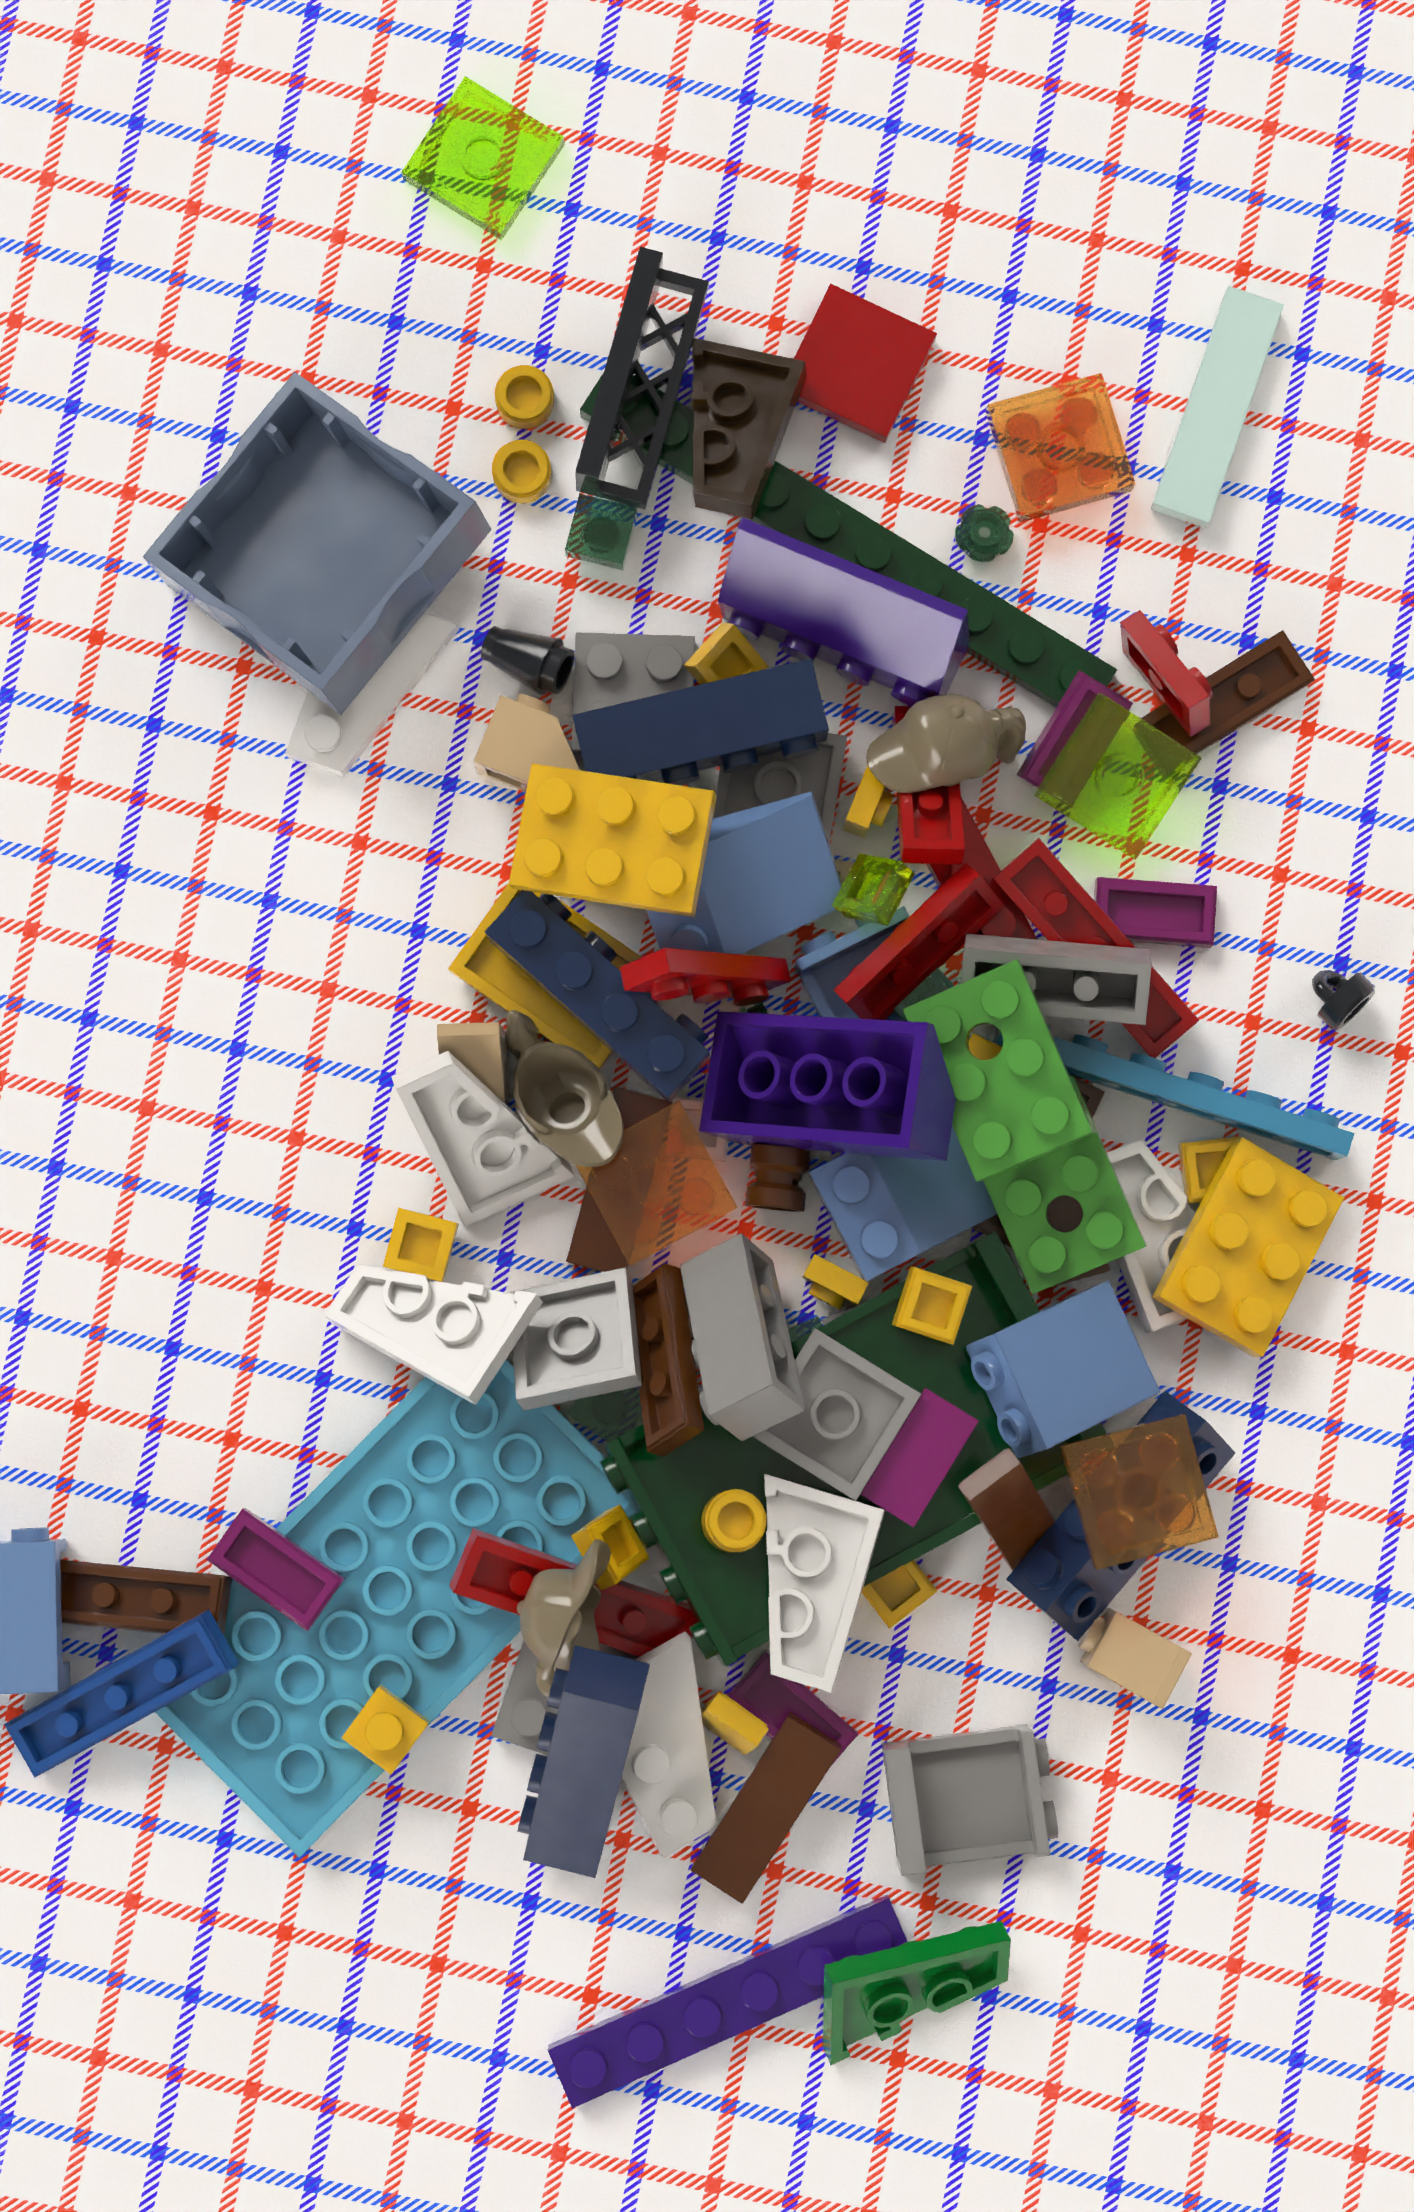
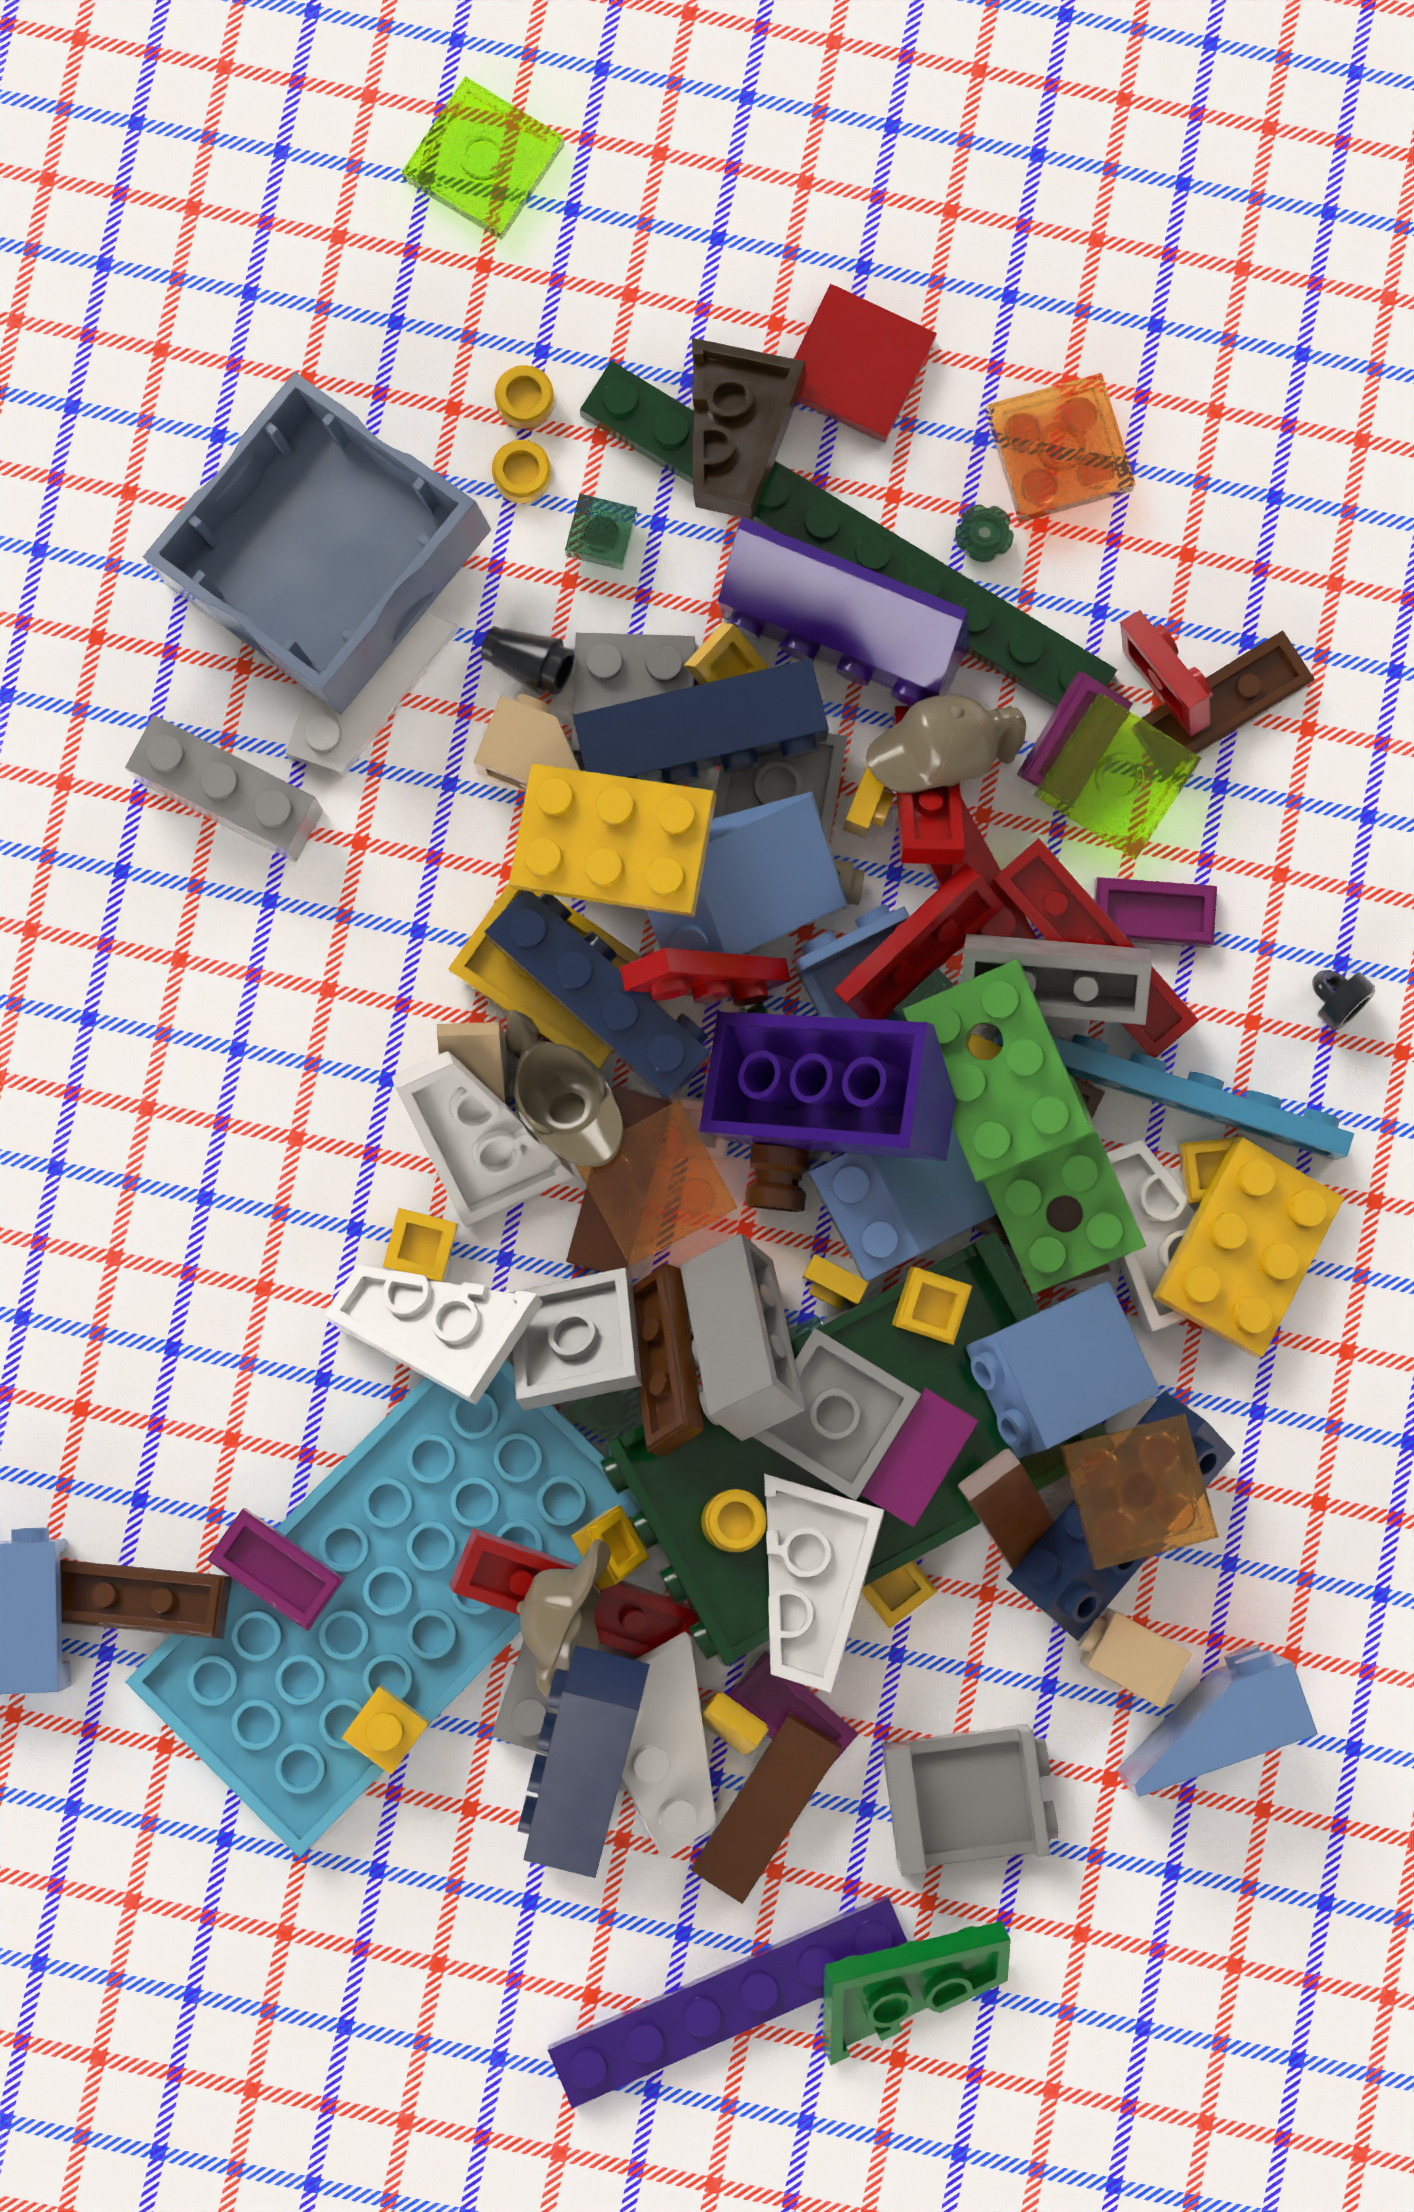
(122, 1693): blue tile -> none
(224, 788): none -> light grey brick
(618, 376): black fence -> none
(873, 889): clear neon green plate -> none
(1217, 407): light aqua tile -> none
(1227, 1718): none -> medium blue slope

